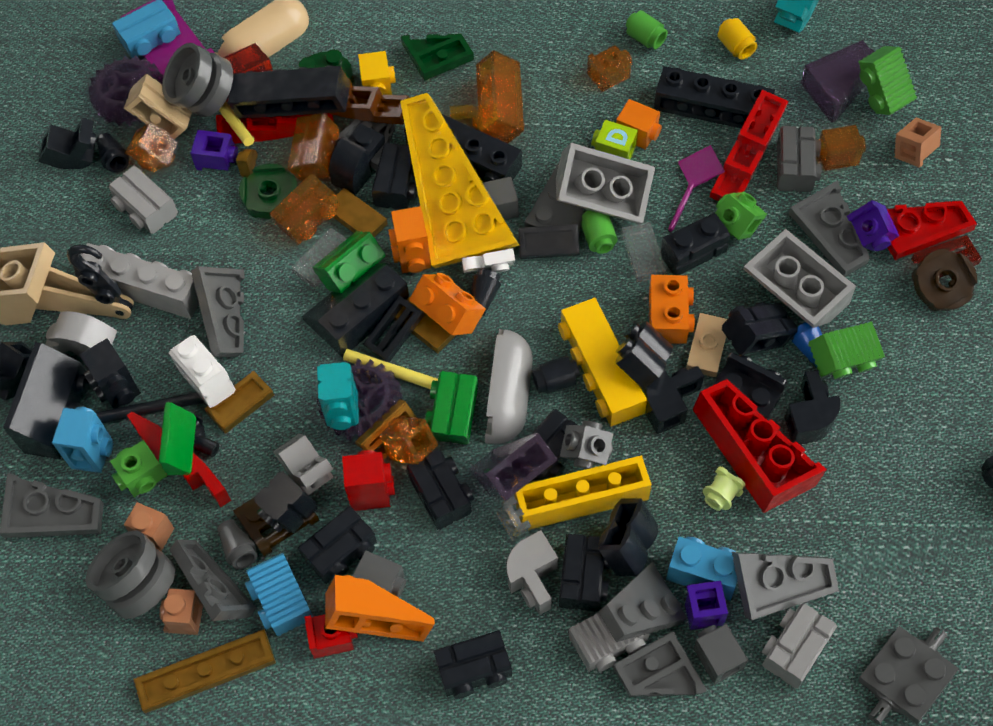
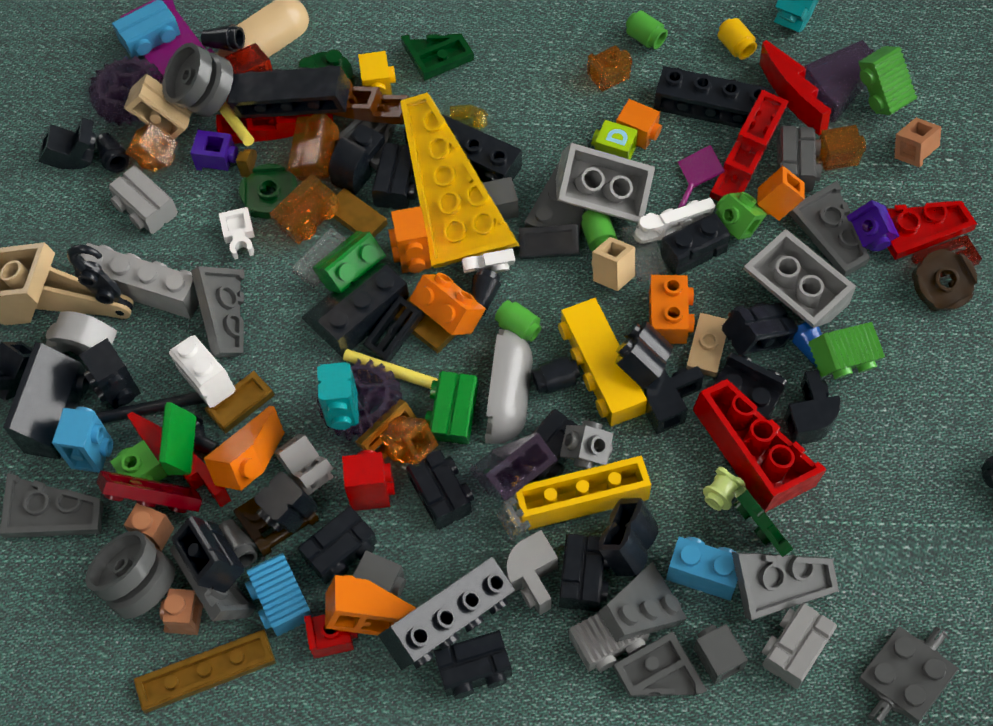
(148, 492): none -> dark red plate
(207, 554): none -> black brick
(224, 38): none -> black cone
(237, 230): none -> white plate
(246, 452): none -> orange slope
(446, 613): none -> brick
(500, 97): clear orange brick -> none
(518, 320): none -> bright green brick
(613, 263): none -> tan brick
(655, 227): none -> white hinge
(705, 605): dark purple brick -> none
(767, 530): none -> dark green wing
(780, 193): none -> orange brick
(790, 84): none -> red slope

